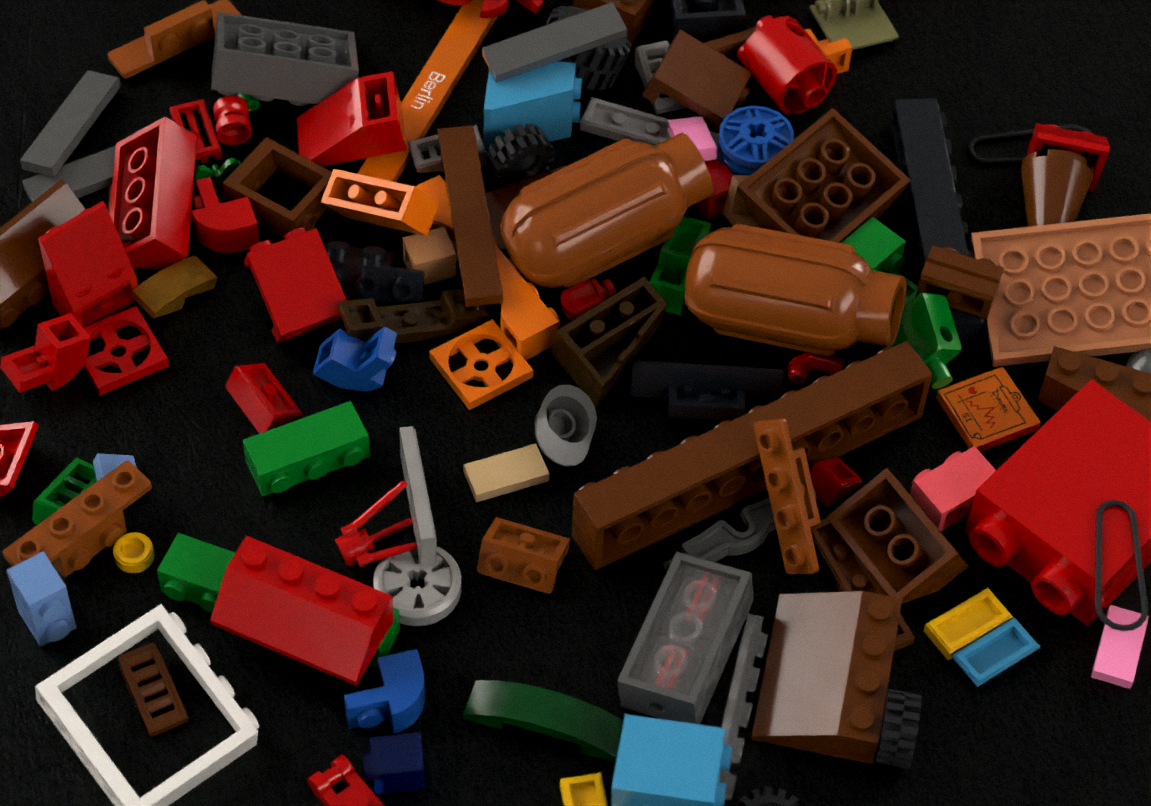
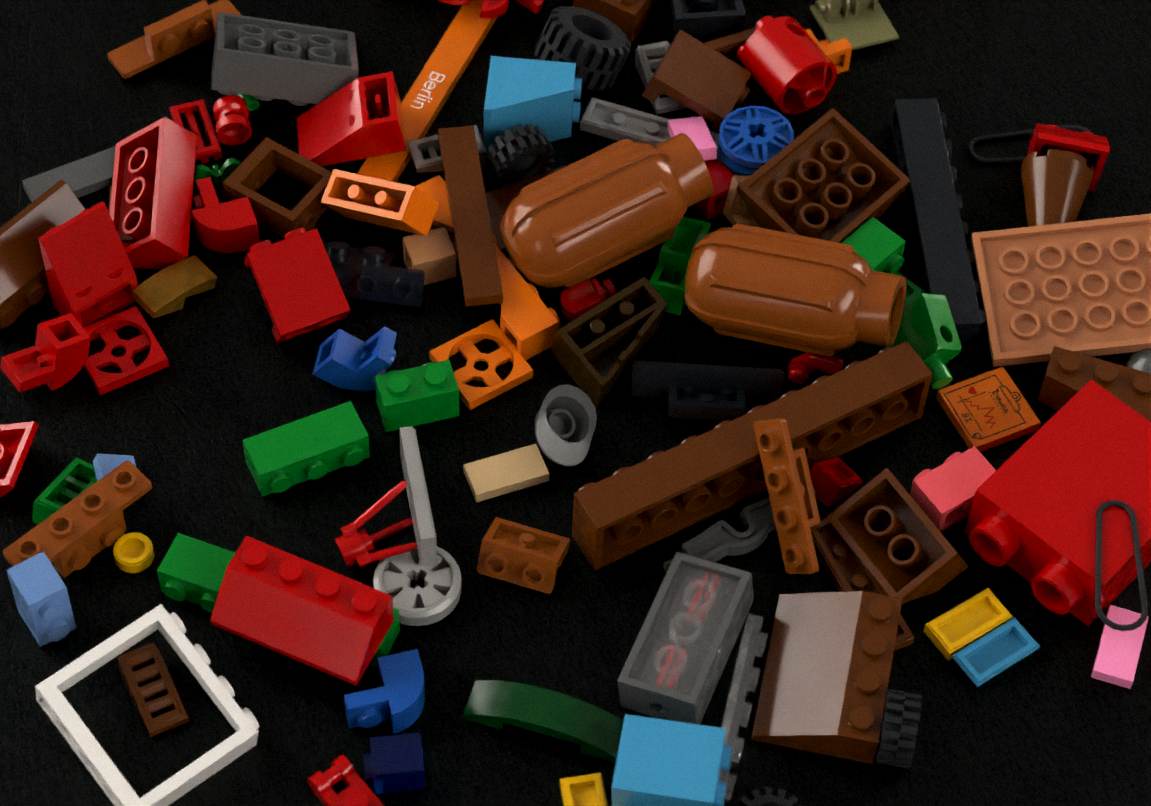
(70, 123): dark grey tile -> none
(261, 397): red slope -> none
(413, 320): dark brown slope -> none
(417, 395): none -> green brick
(554, 42): dark grey tile -> none
(965, 281): reddish brown brick -> none

